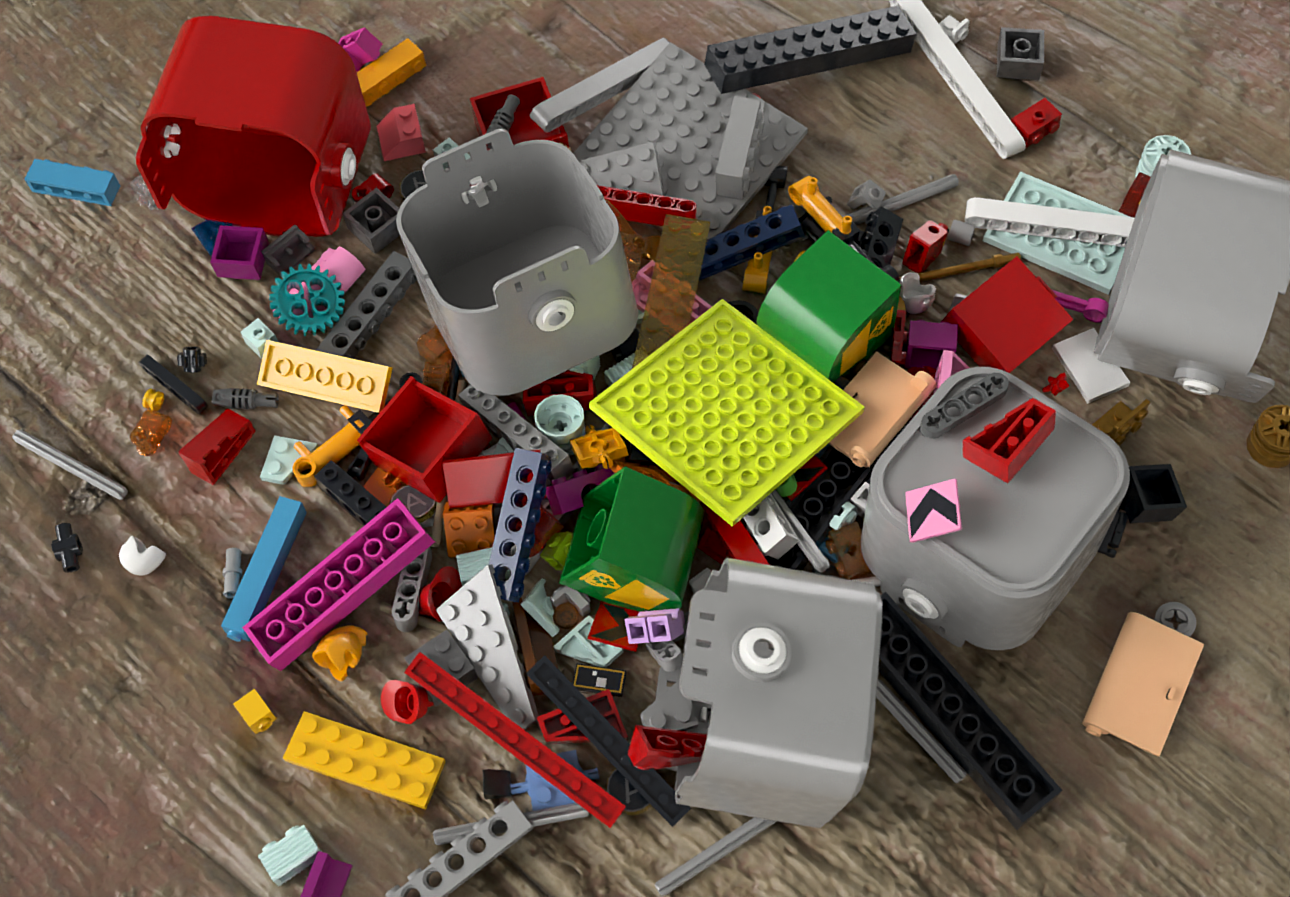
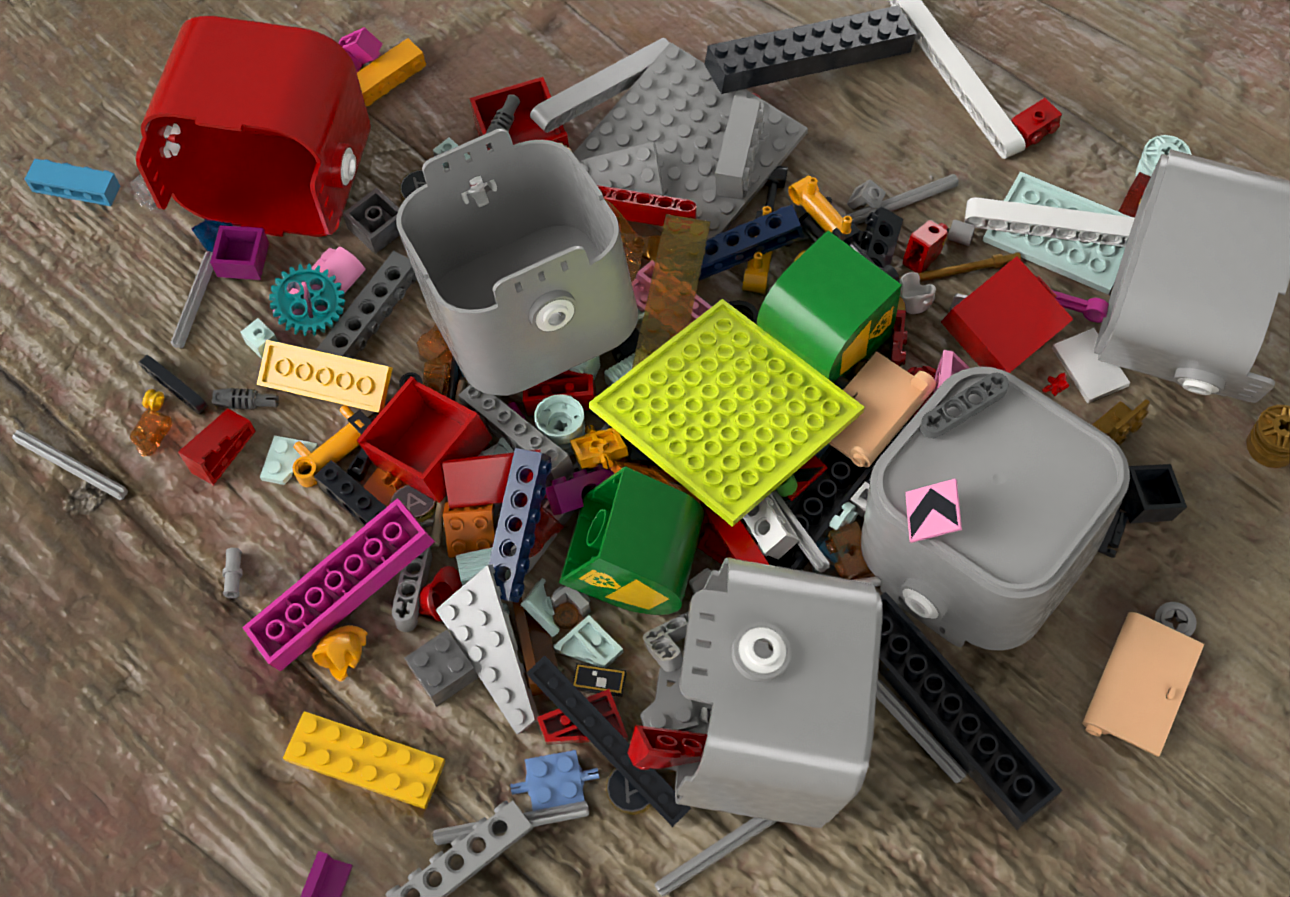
(67, 547): black axle -> none
(139, 559): white helmet -> none
(192, 359): black gear -> none
(193, 302): none -> light grey axle
(255, 711): yellow brick -> none
(264, 567): dark azure brick -> none
(288, 250): dark grey hinge -> none
(289, 855): light aqua brick -> none
(370, 184): red piece -> none
(400, 133): coral slope -> none
(404, 701): red piece -> none
(496, 783): pearl dark grey slope -> none
(515, 740): red plate -> none
(557, 549): lime brick -> none
(610, 626): red piece -> none
(655, 626): lavender hips -> none
(927, 342): magenta piece -> none
(954, 29): white bracket -> none
(1012, 440): red wedge -> none
(1020, 53): flat silver brick -> none

